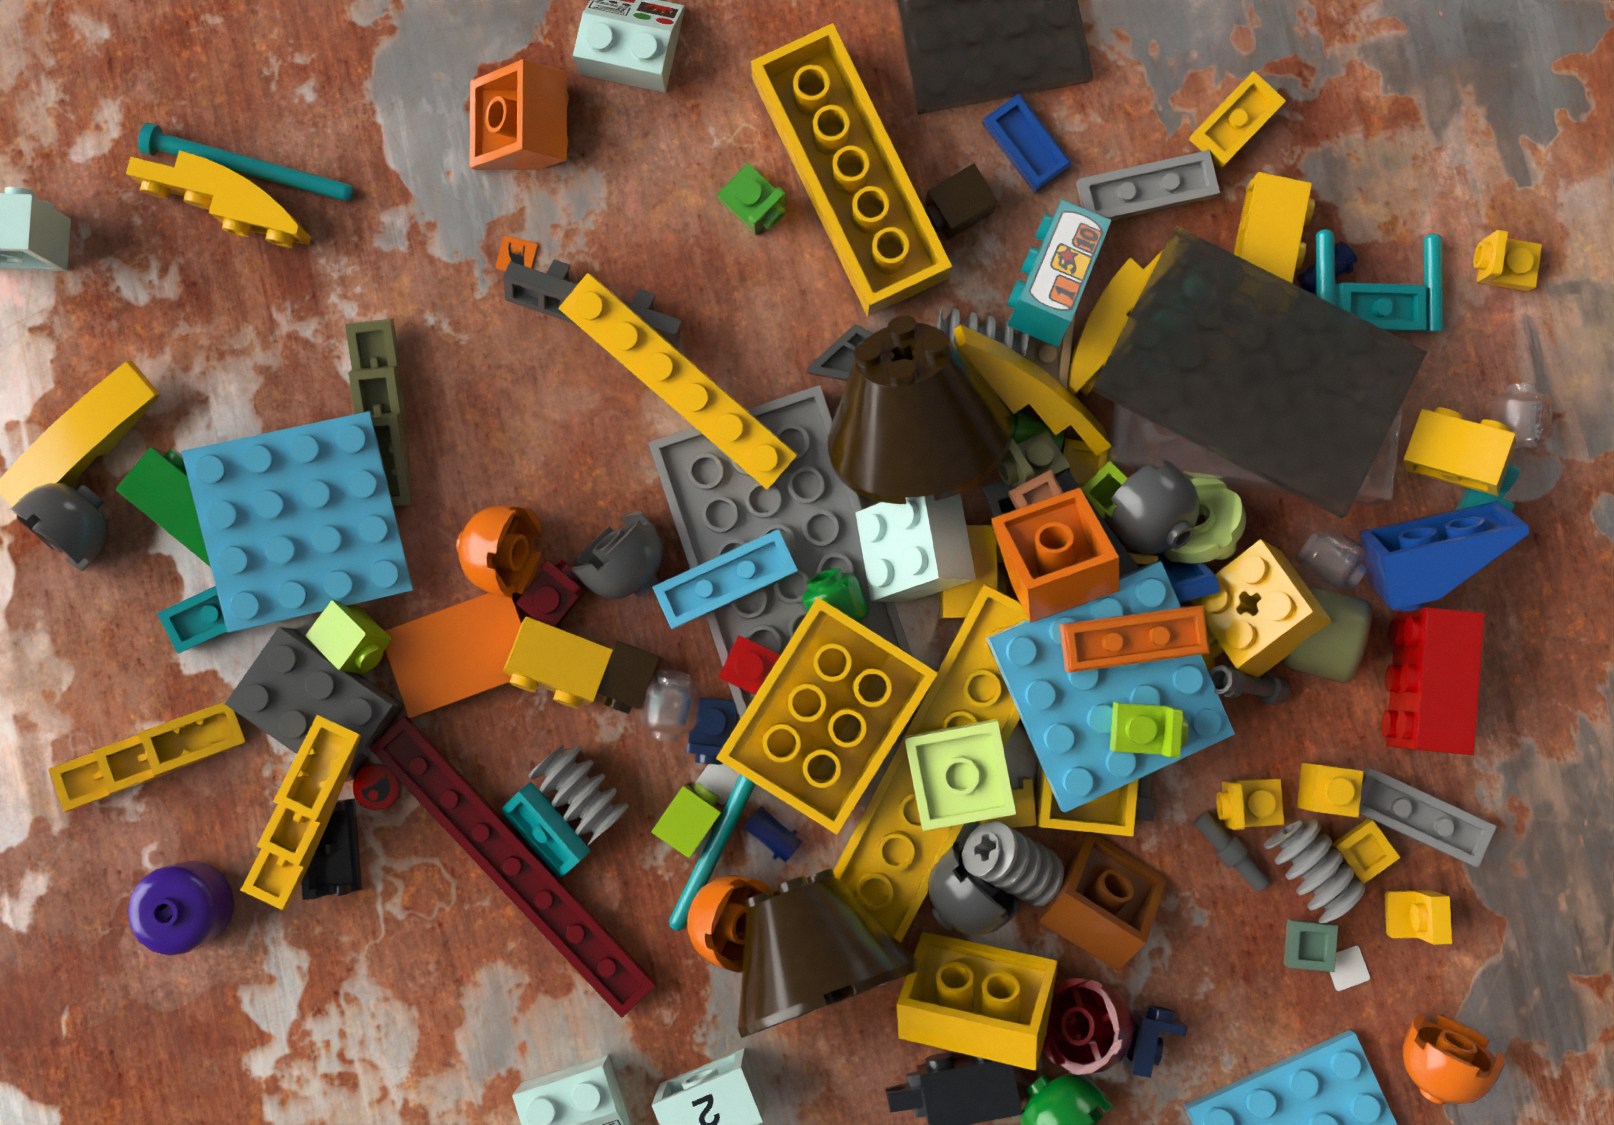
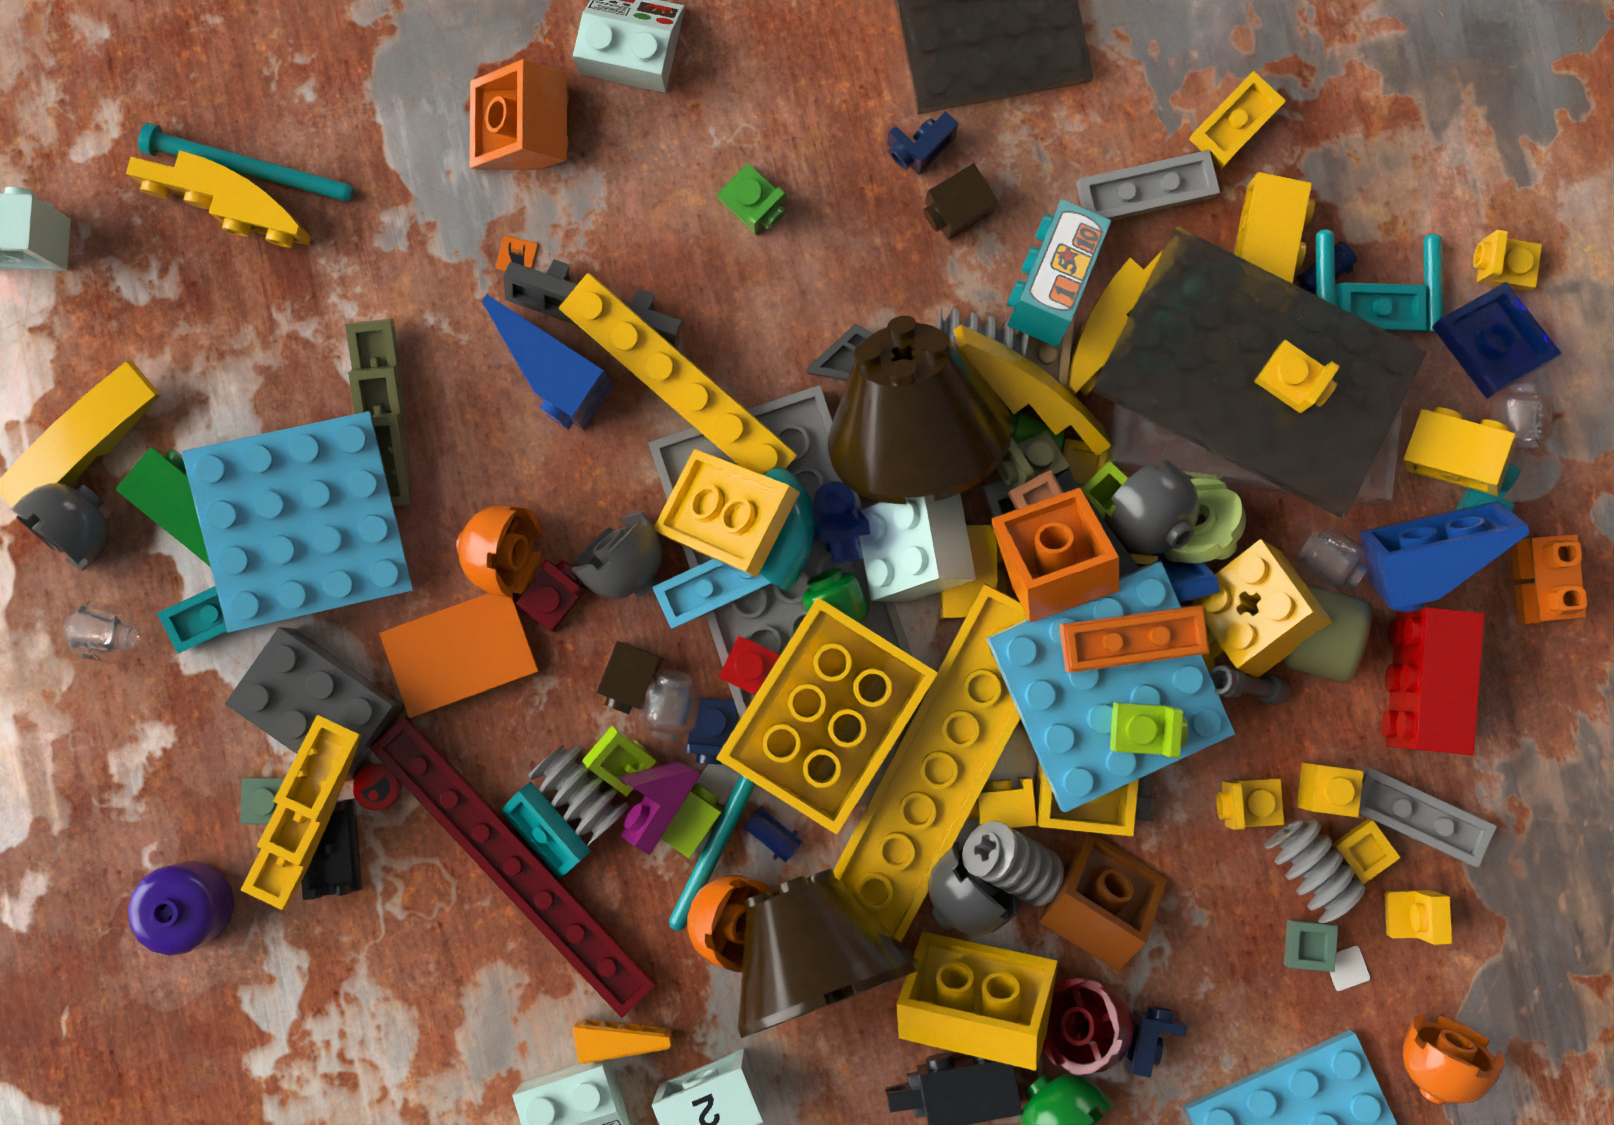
(101, 631): none -> clear head
(146, 756): yellow slope -> none
(258, 798): none -> sand green plate
(348, 638): brick -> none
(557, 663): yellow brick -> none
(559, 376): none -> blue slope
(610, 1040): none -> light orange slope
(617, 756): none -> lime bracket
(664, 793): none -> magenta slope
(726, 512): none -> yellow plate
(795, 538): none -> teal cylinder
(839, 521): none -> clear blue hips
(850, 170): yellow brick -> none
(930, 142): none -> dark blue bracket
(960, 774): yellowish green plate -> none
(1026, 143): blue tile -> none
(1231, 851): dark grey bar -> none
(1297, 378): none -> yellow bracket
(1496, 340): none -> clear blue plate
(1558, 579): none -> orange hips

